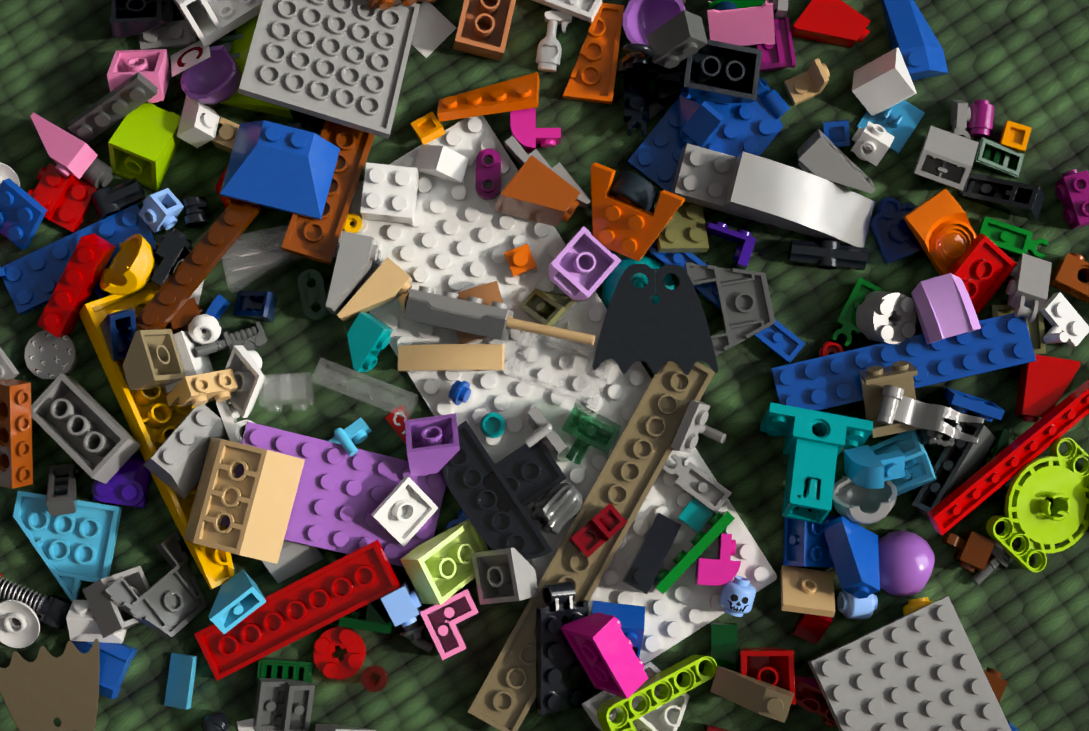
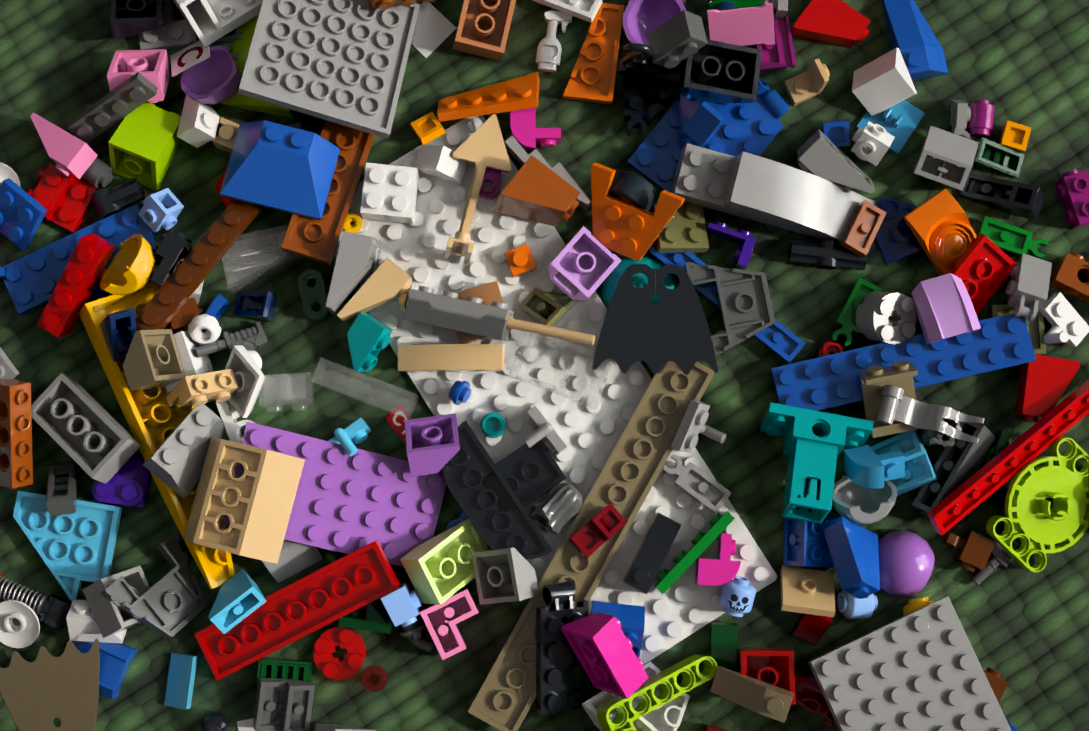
(50, 356): light grey tile -> none
(195, 211): black wheel -> none
(404, 511): white slope -> none
(485, 150): none -> tan piece
(589, 430): clear green brick -> none
(695, 515): teal tile -> none
(863, 228): none -> plate
(963, 402): blue plate -> none

